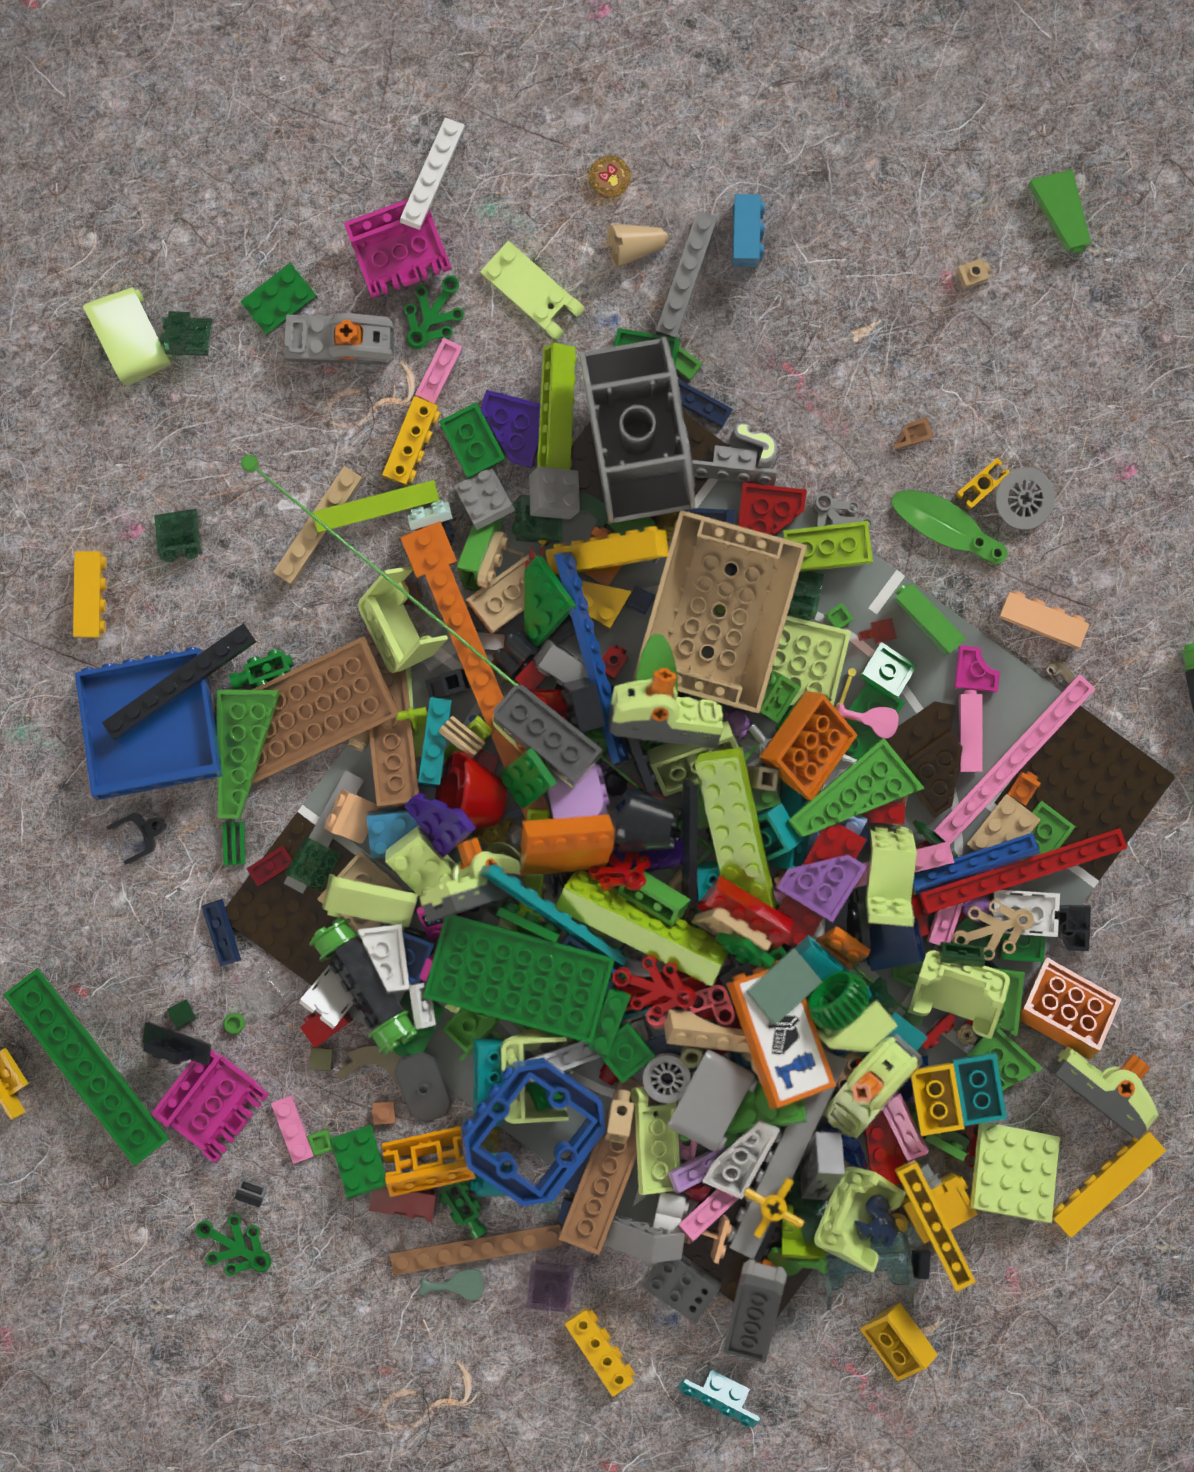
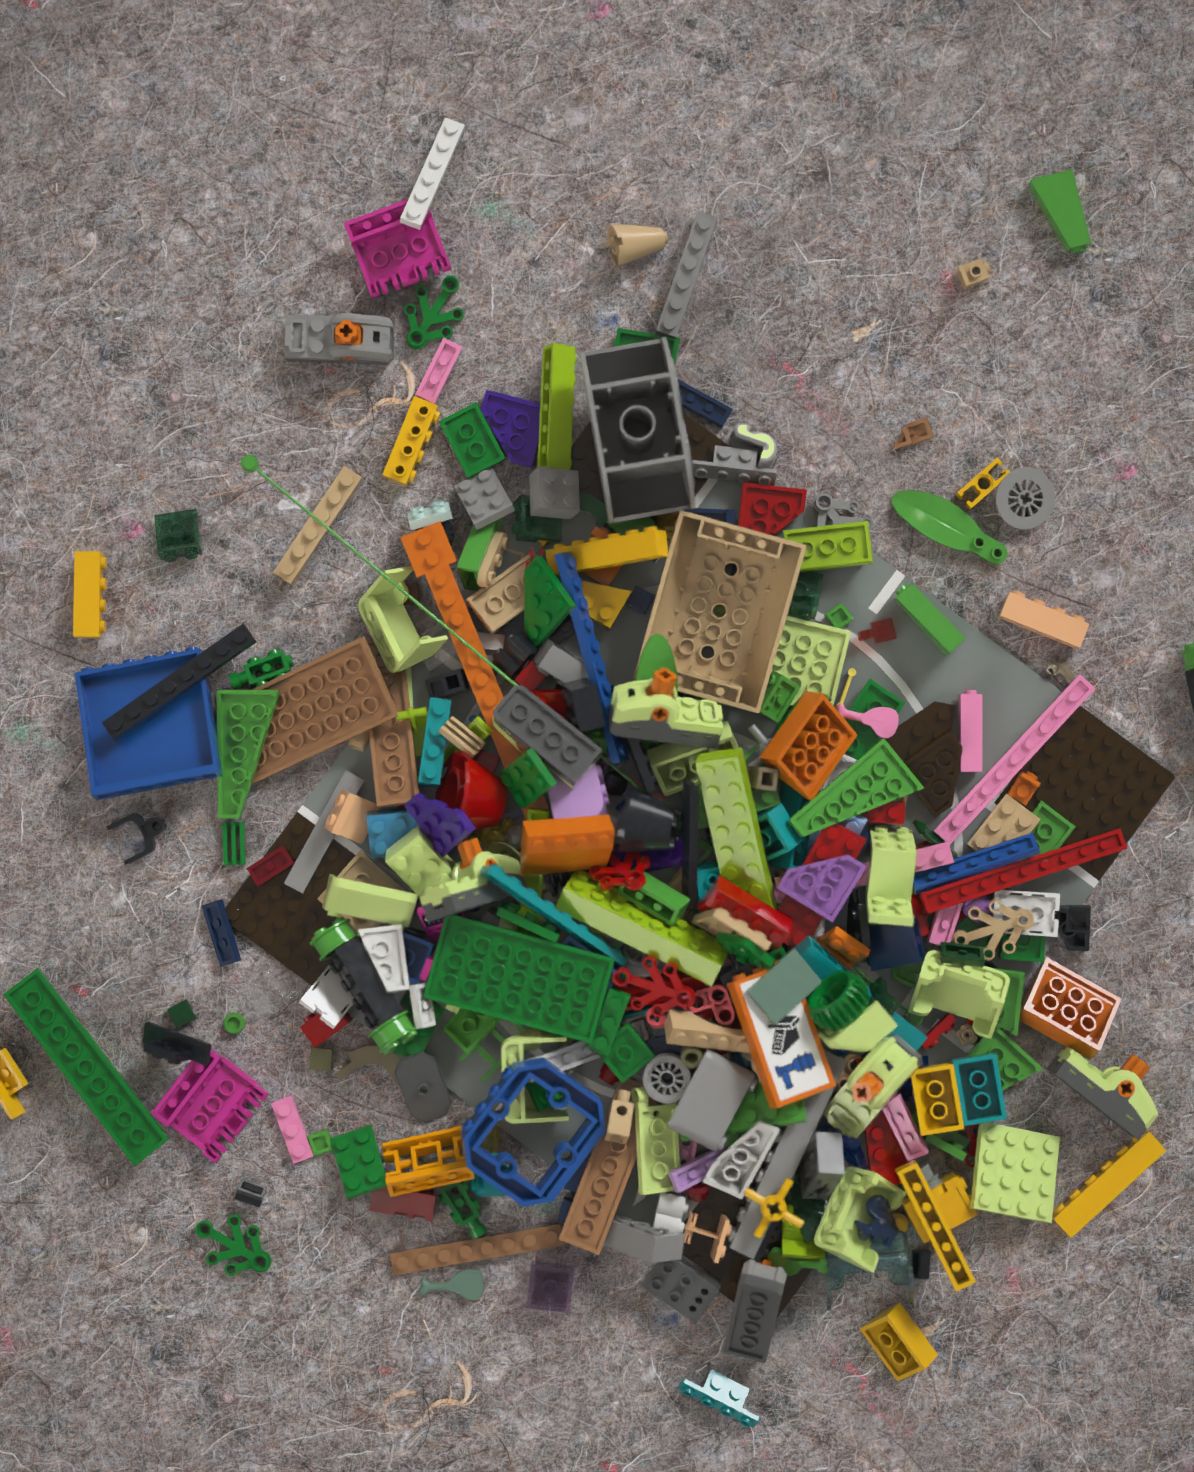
(127, 335): yellowish green windscreen -> none
(186, 334): clear green plate -> none
(277, 297): green plate -> none
(313, 864): clear green tile -> none
(376, 505): lime tile -> none
(383, 1112): nougat plate -> none
(486, 1070): teal brick -> none
(529, 288): yellowish green hinge -> none
(599, 1351): yellow brick -> none
(609, 176): tile -> none
(613, 669): red brick -> none
(687, 365): bright green tile -> none
(706, 1214): bright pink plate -> none
(738, 722): medium lavender head -> none
(747, 230): dark azure brick -> none
(888, 671): plate -> none
(973, 672): dark pink tile -> none

